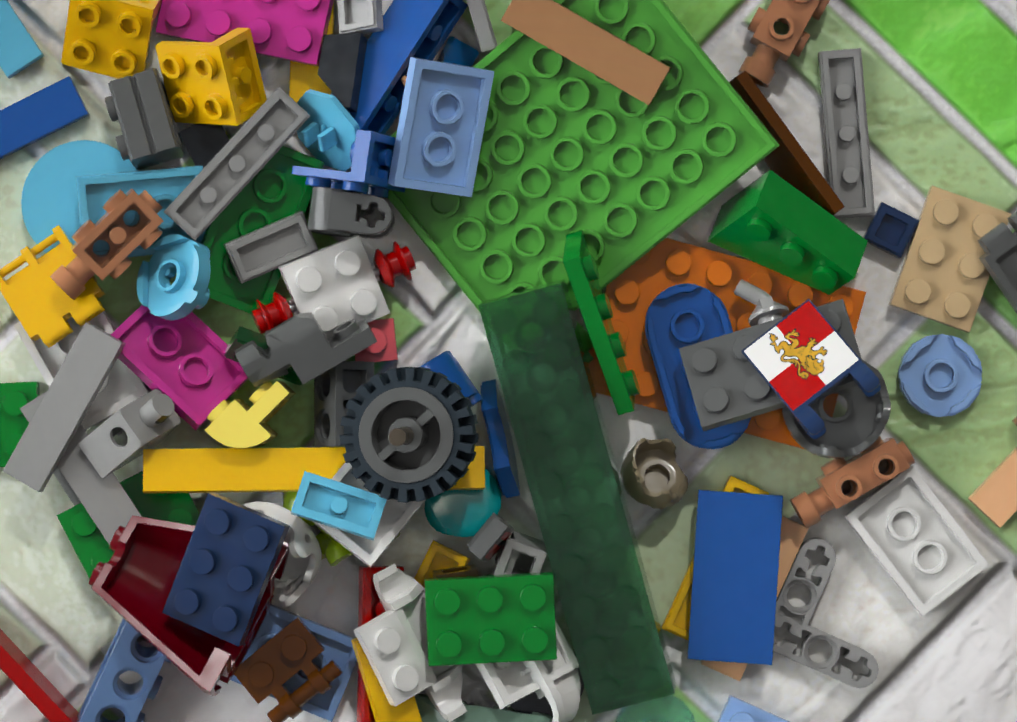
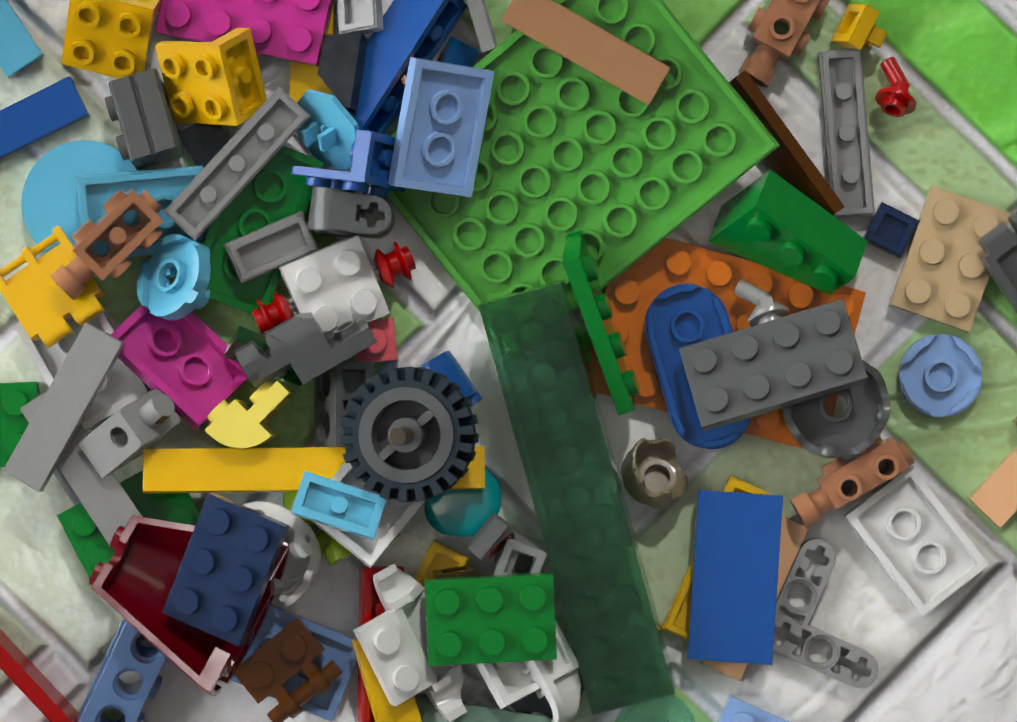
(500, 438): blue tile -> none
(804, 361): flag -> none
(858, 28): none -> yellow tile
(895, 99): none -> red plate

